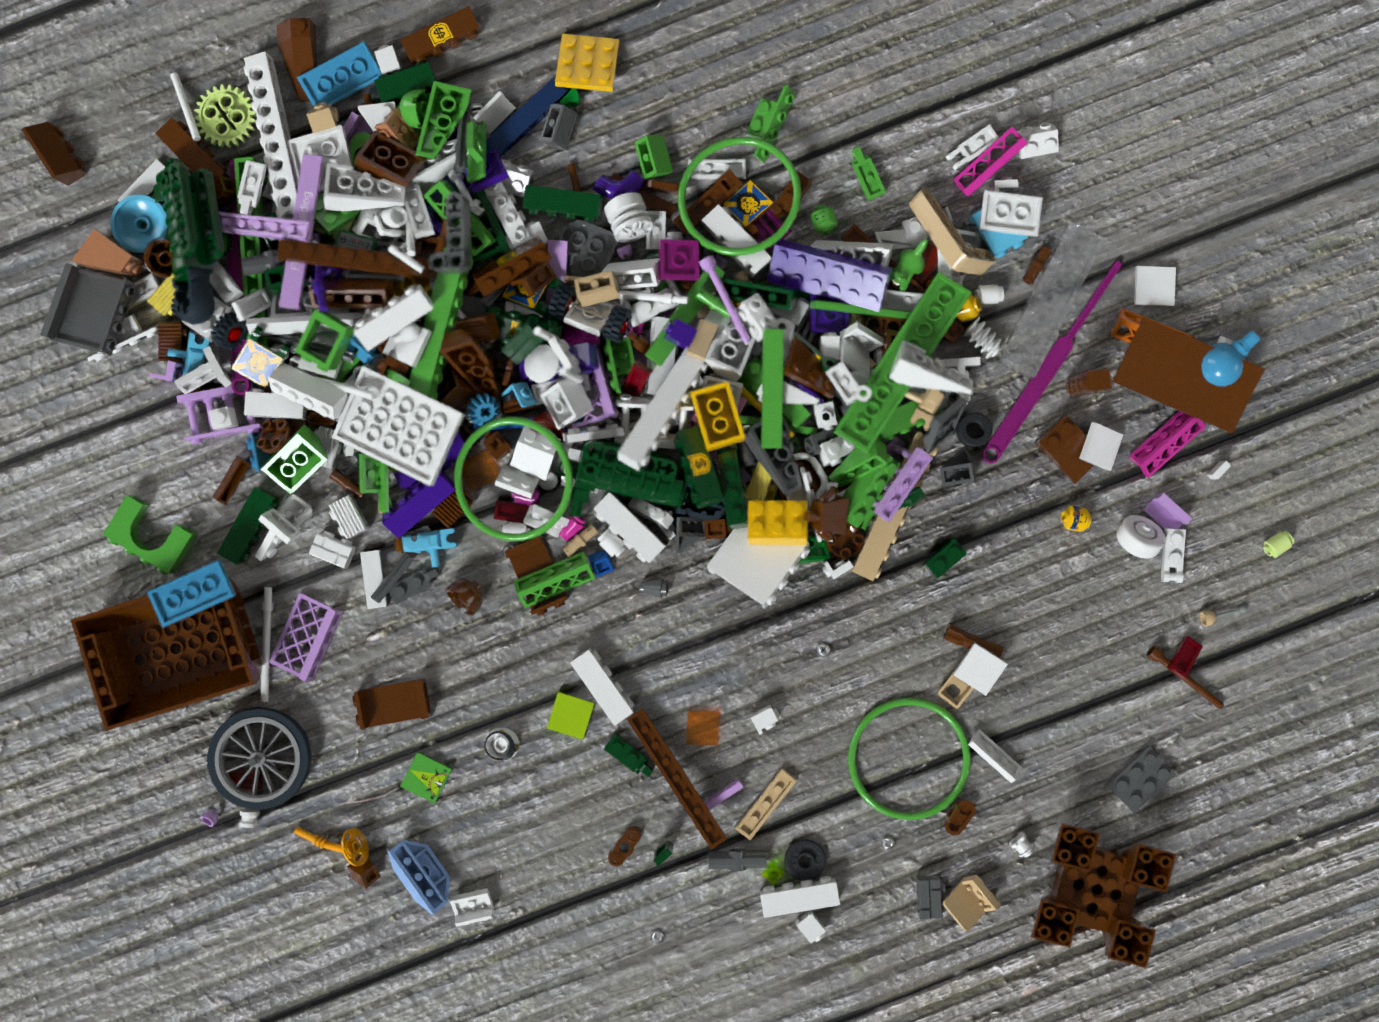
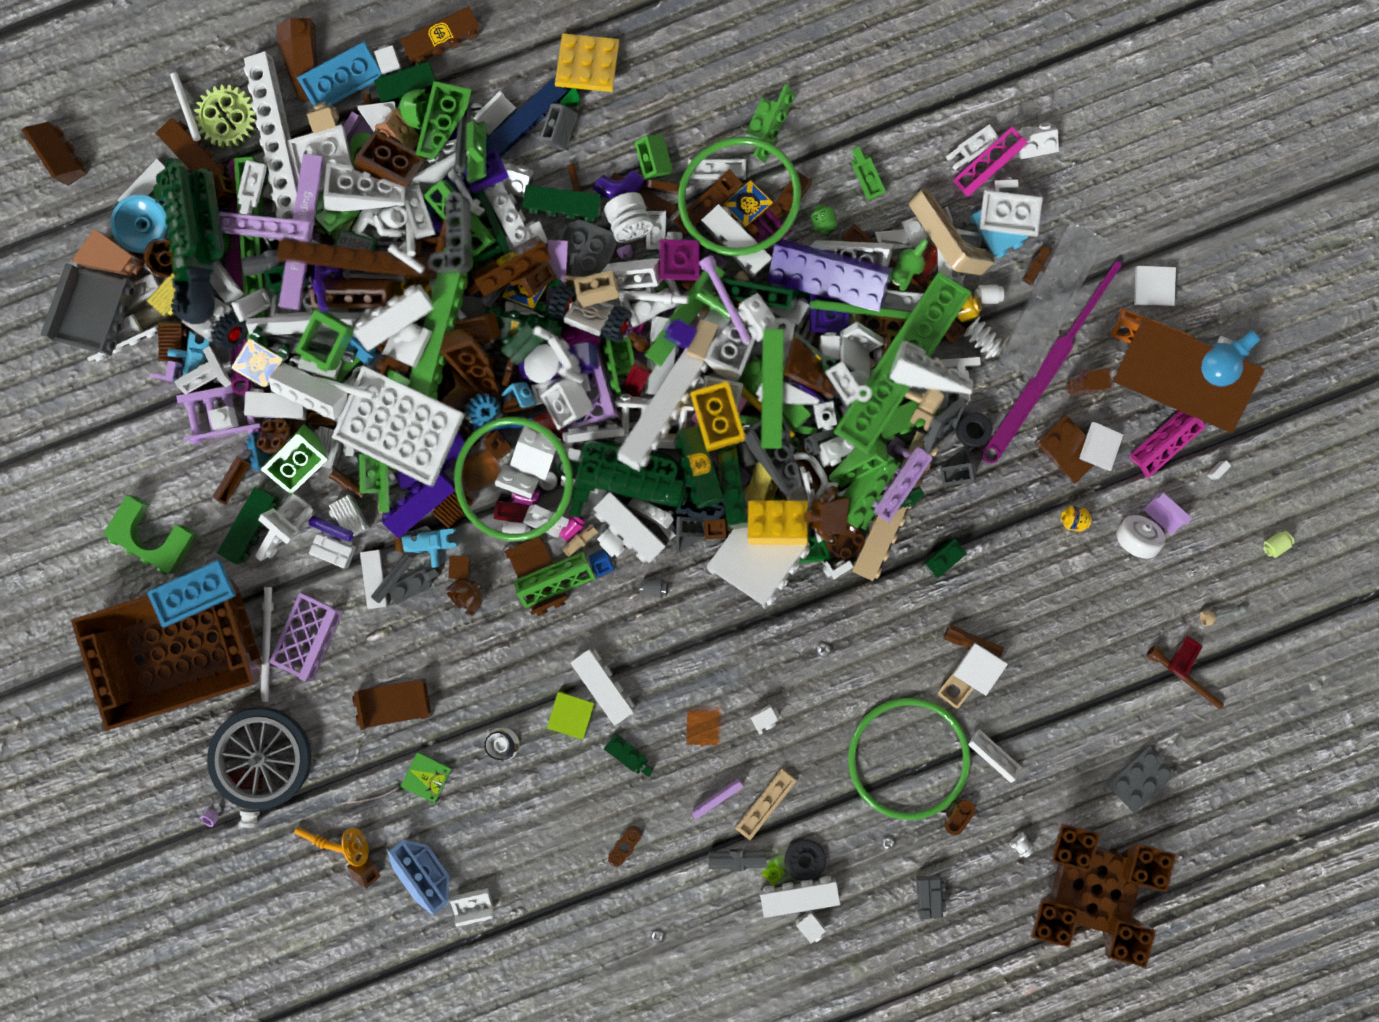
(331, 528): none -> dark purple axle
(459, 567): none -> reddish brown panel
(663, 853): dark green tile -> none
(677, 778): reddish brown plate -> none
(970, 901): tan bracket -> none
(1173, 555): white plate -> none

